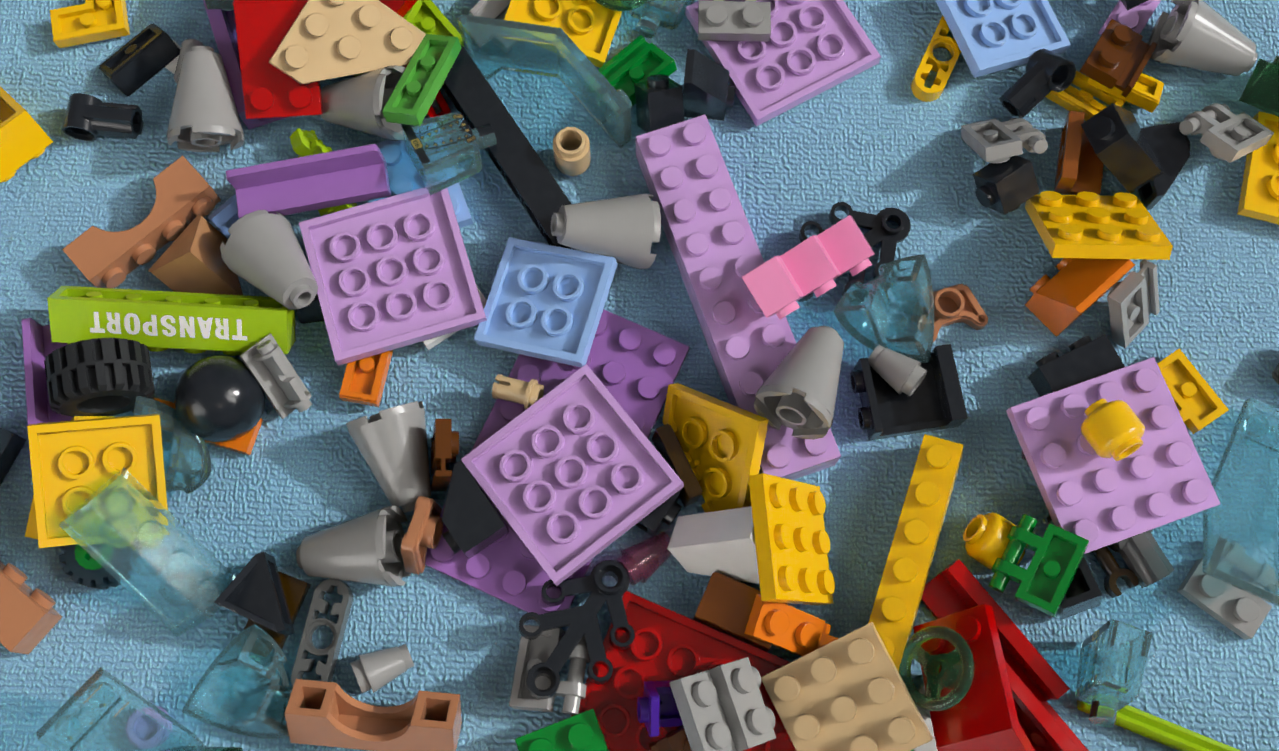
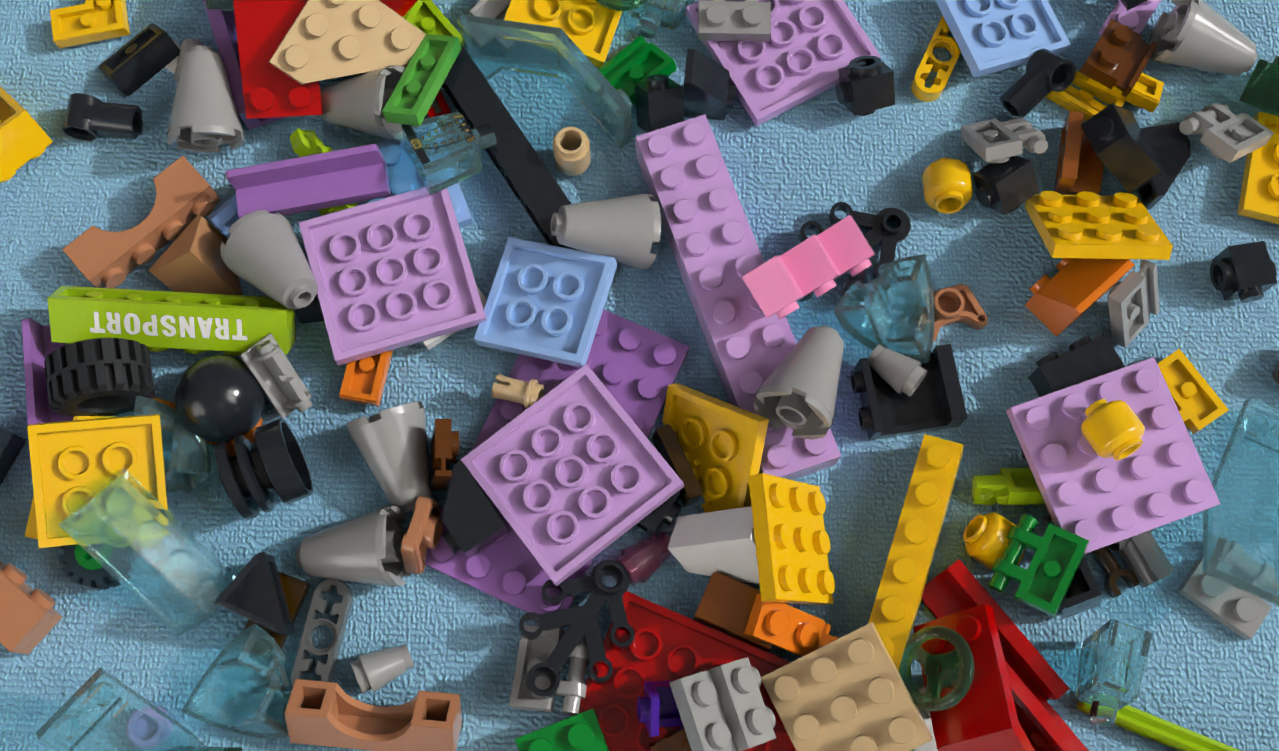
(255, 472): none -> black wheel
(865, 85): none -> black brick
(947, 185): none -> yellow head
(1007, 487): none -> lime hinge
(1243, 272): none -> black brick

